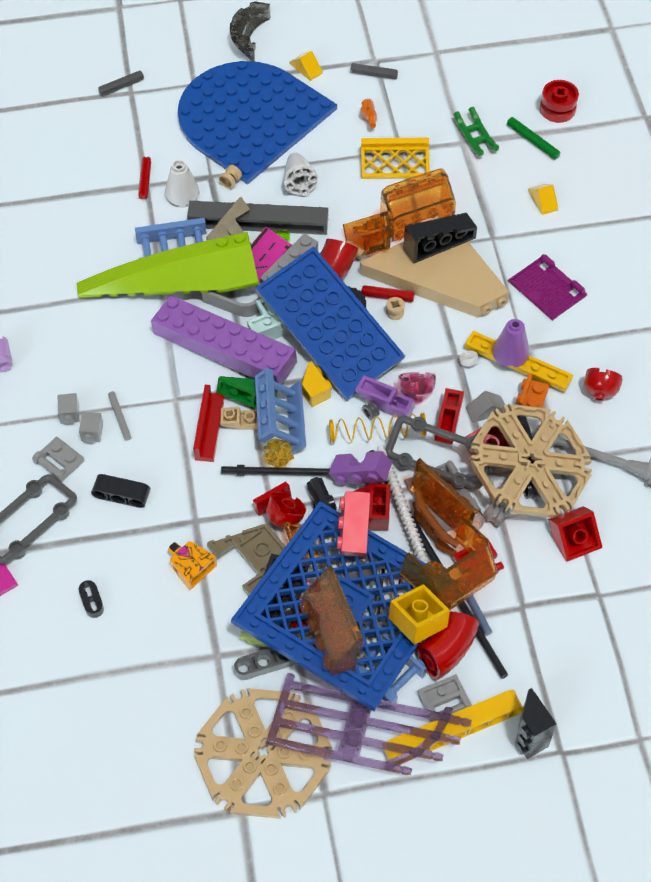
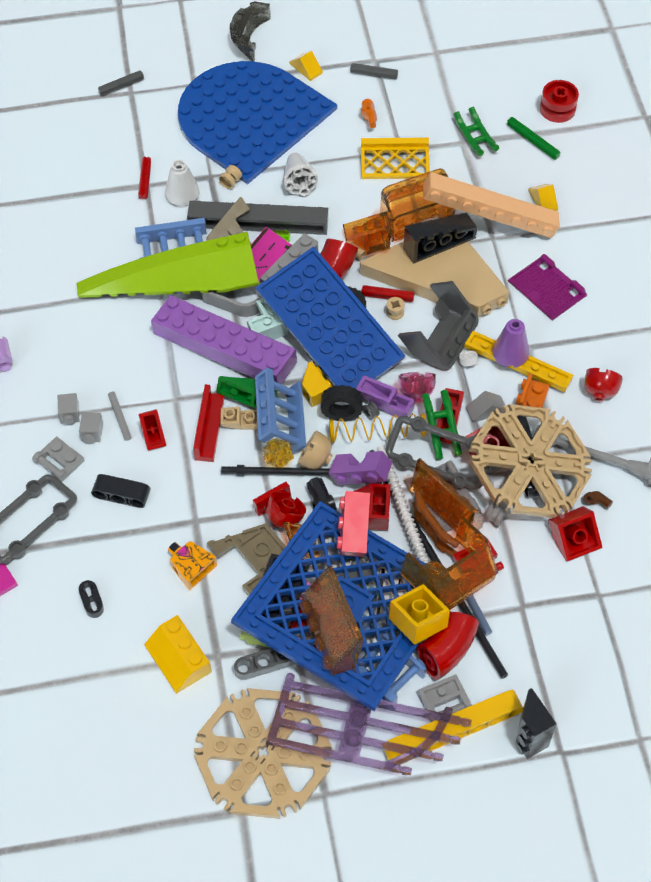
(152, 429): none -> red slope
(177, 654): none -> yellow slope
(316, 452): none -> tan cylinder
(341, 394): none -> black tyre
(431, 416): none -> green piece
(451, 332): none -> dark grey windscreen
(490, 205): none -> light nougat brick
(597, 498): none -> reddish brown arm

